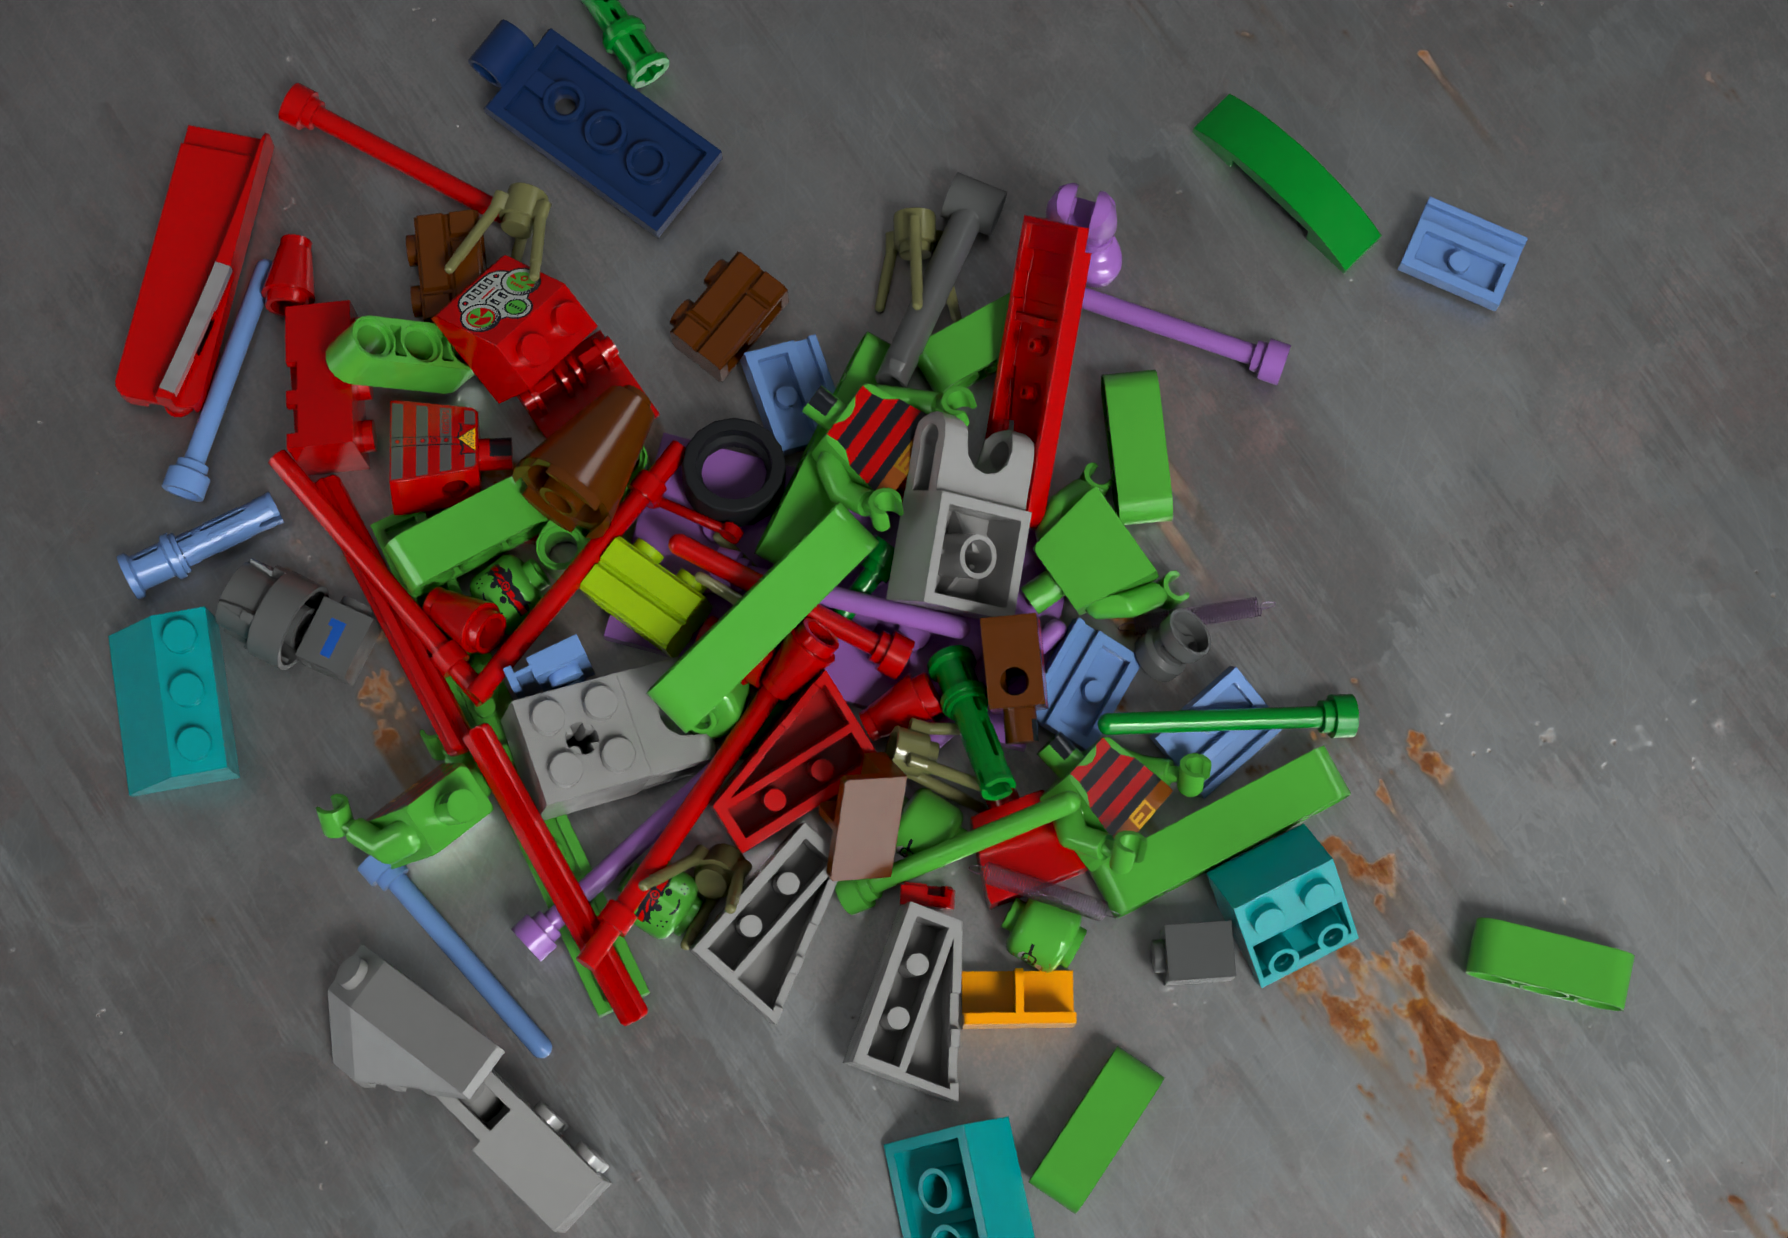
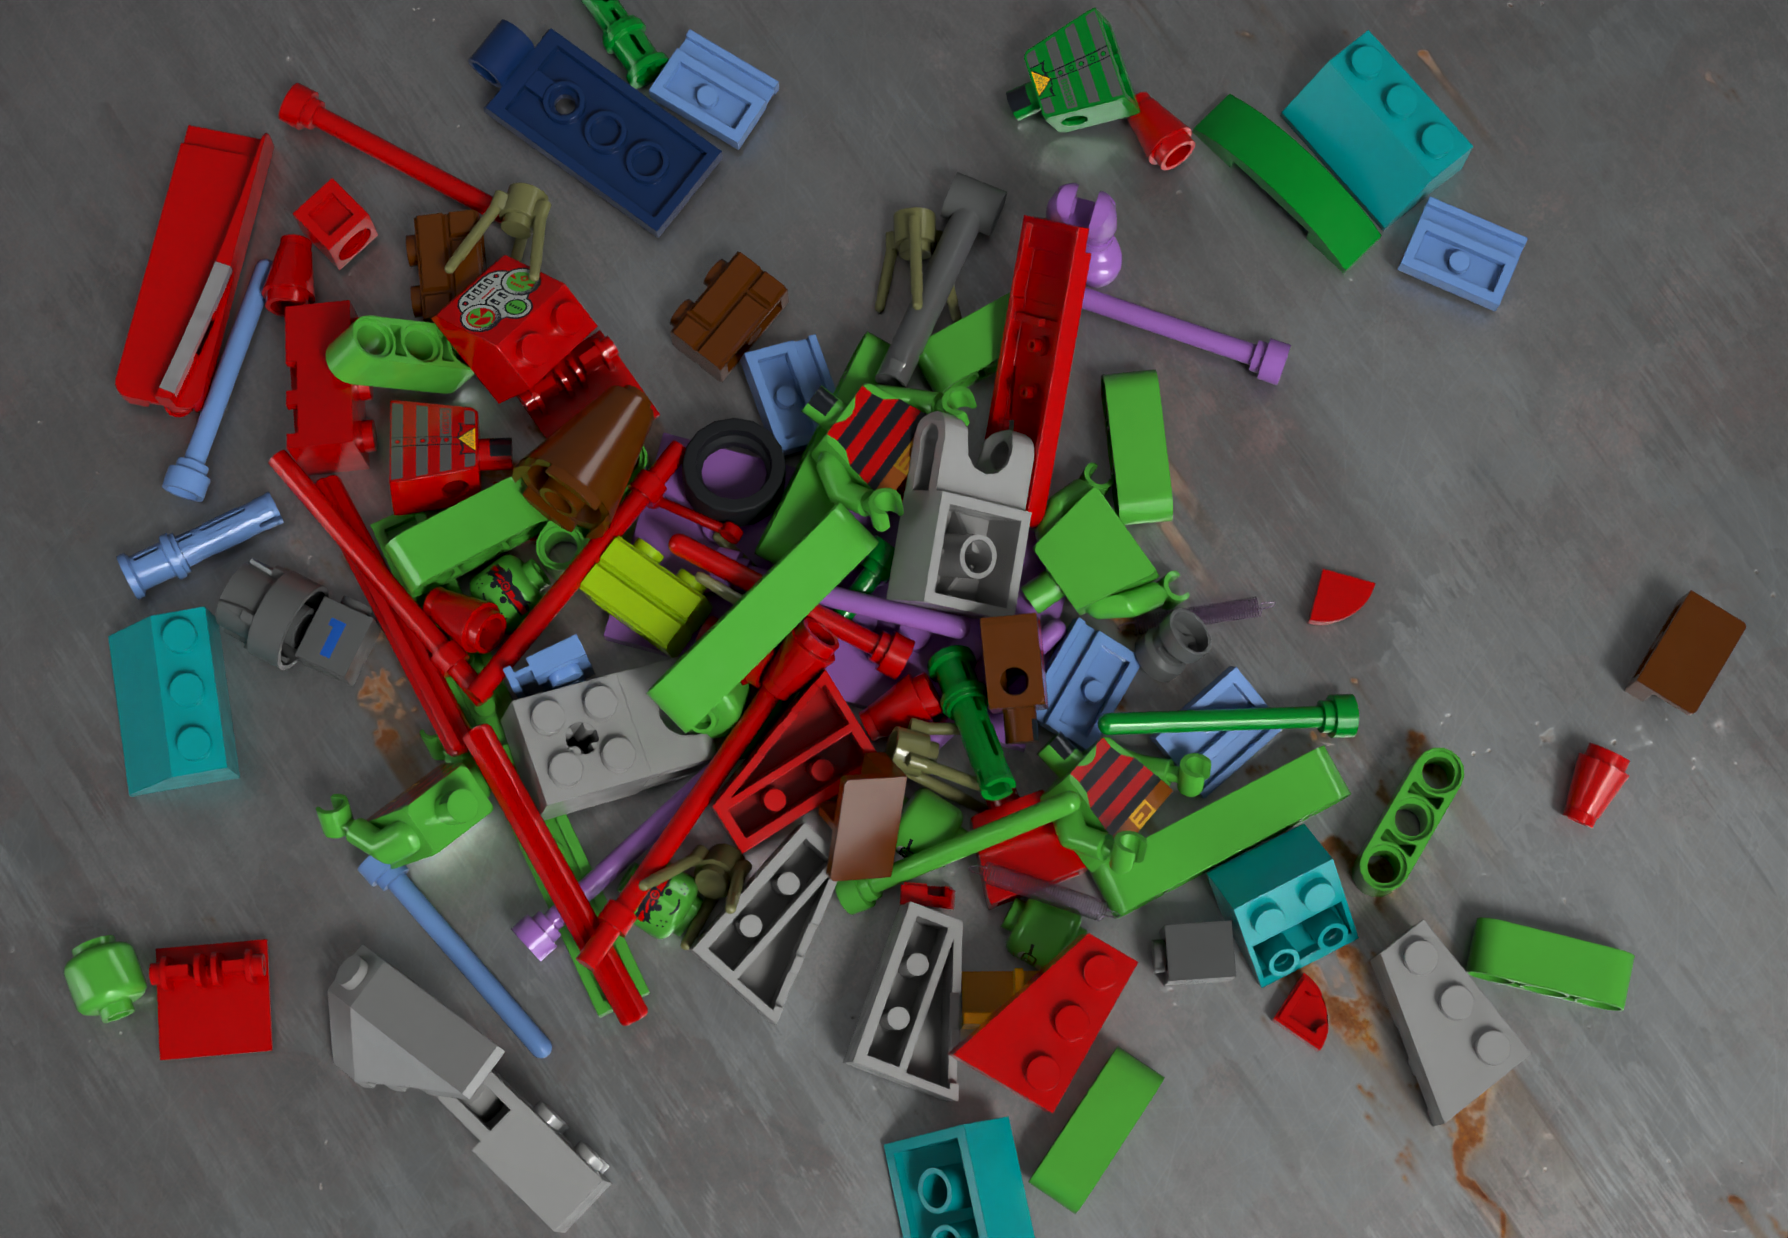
(105, 978): none -> bright green head
(213, 999): none -> red hinge
(335, 223): none -> red brick
(714, 89): none -> medium blue plate
(1050, 1023): none -> red wedge
(1076, 77): none -> green torso
(1161, 133): none -> red cone
(1304, 1013): none -> red tile
(1338, 597): none -> red tile
(1377, 131): none -> teal slope
(1429, 807): none -> bright green beam
(1445, 1021): none -> light grey wedge
(1594, 784): none -> red cone
(1687, 654): none -> reddish brown panel

